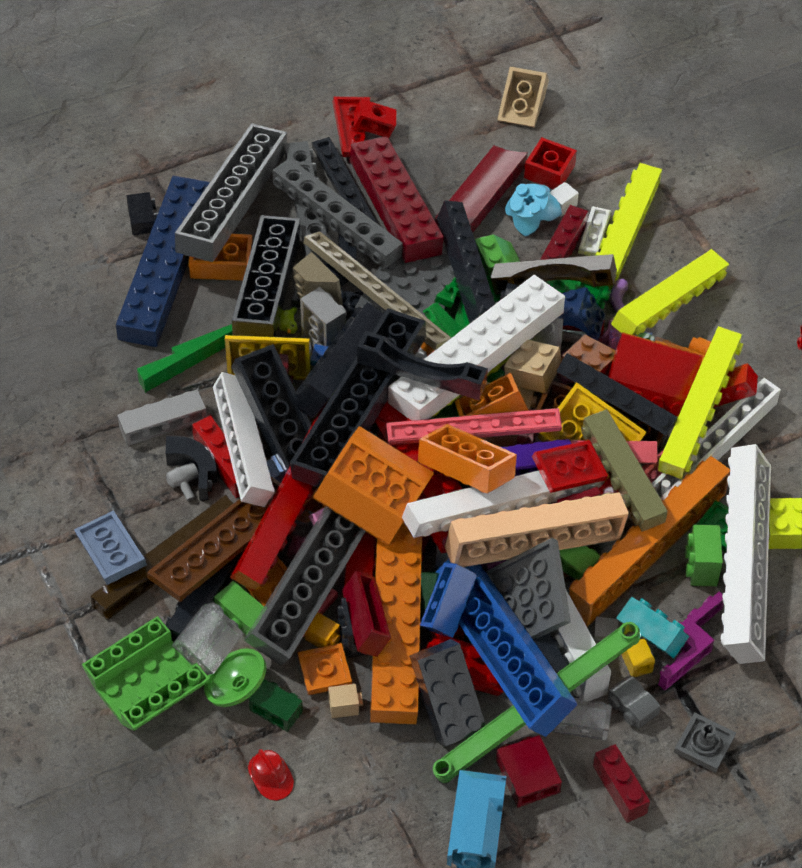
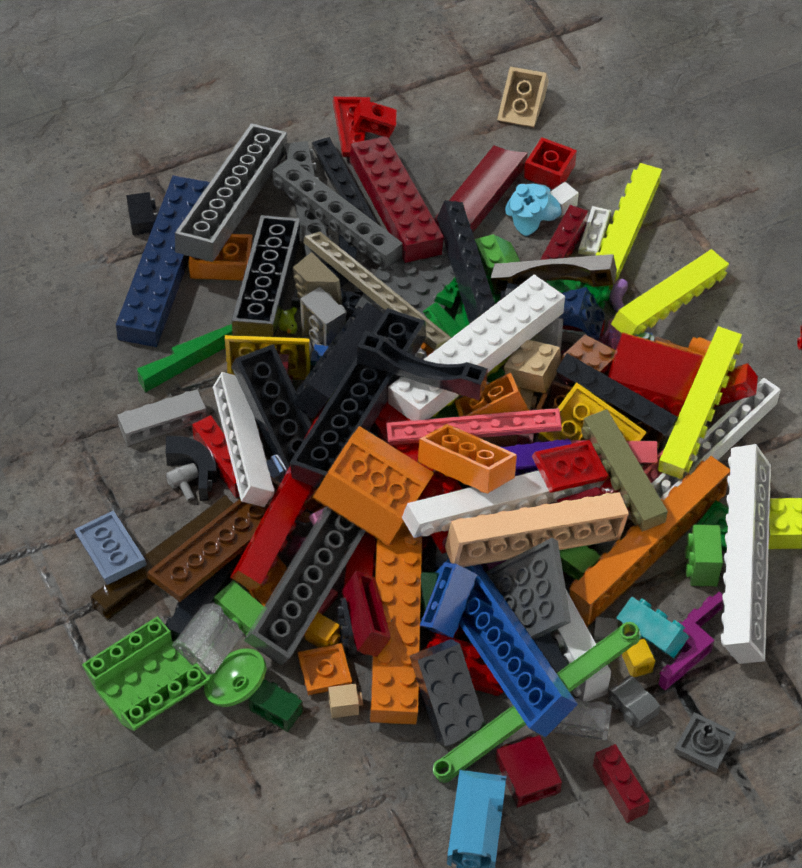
(271, 775): red piece -> none

